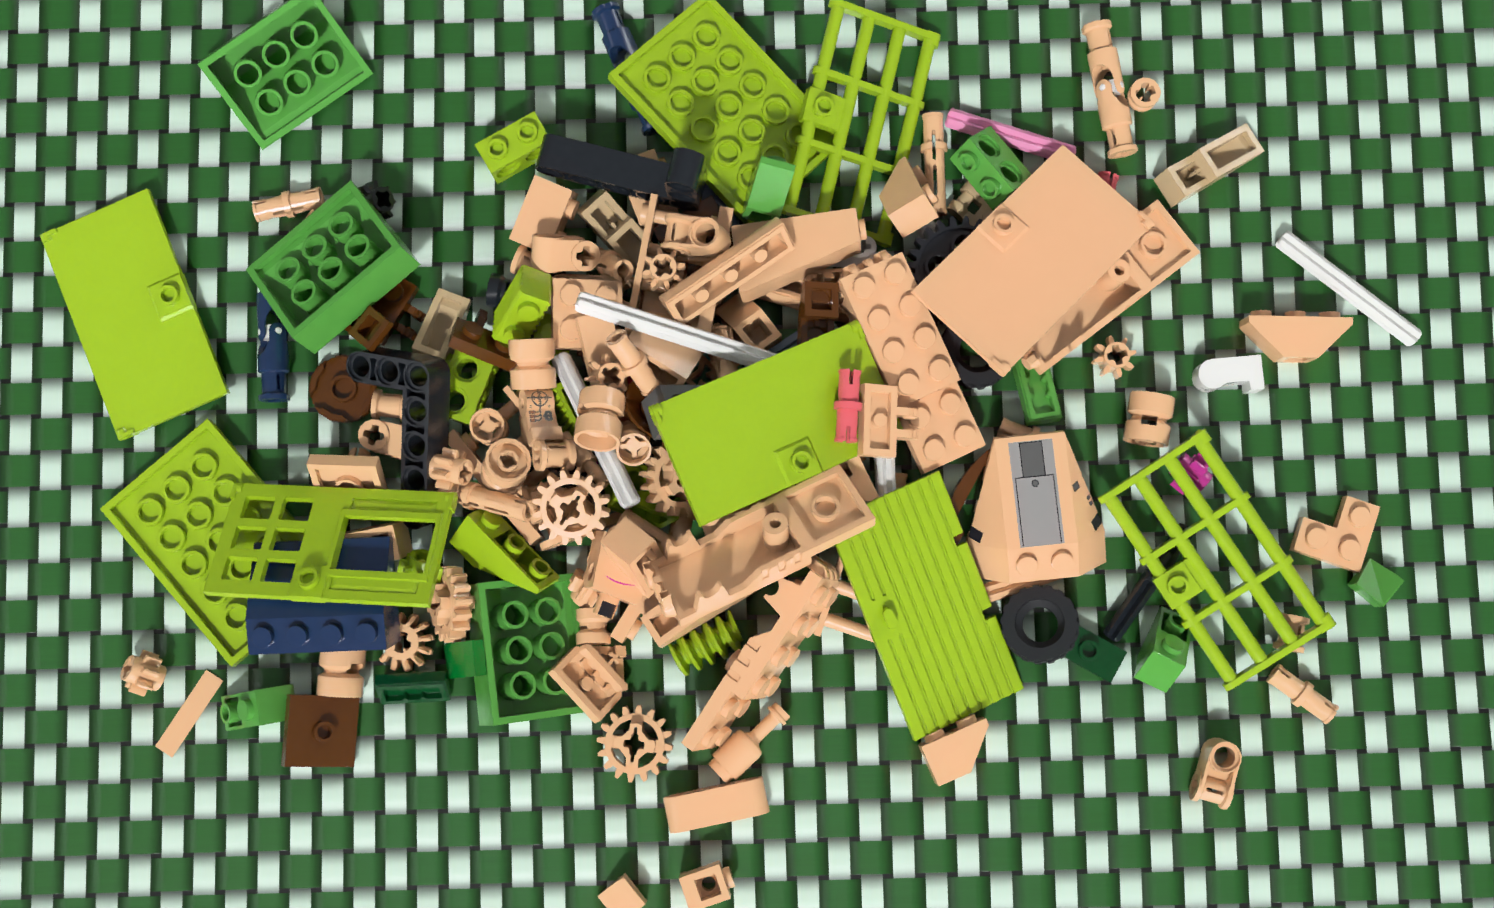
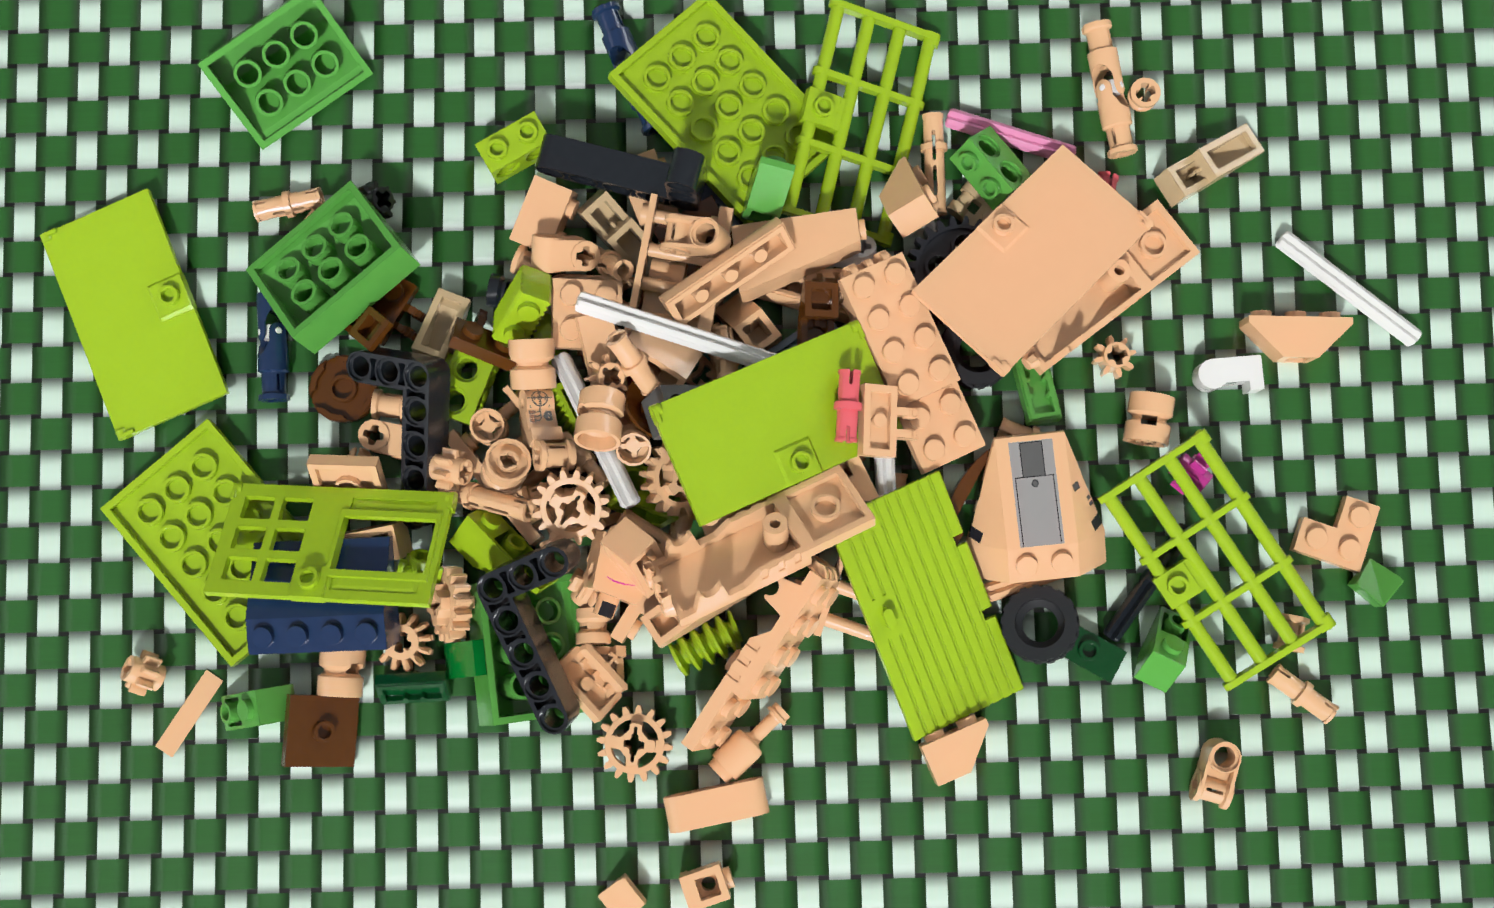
(531, 631): none -> black beam
(661, 261): light nougat gear -> none

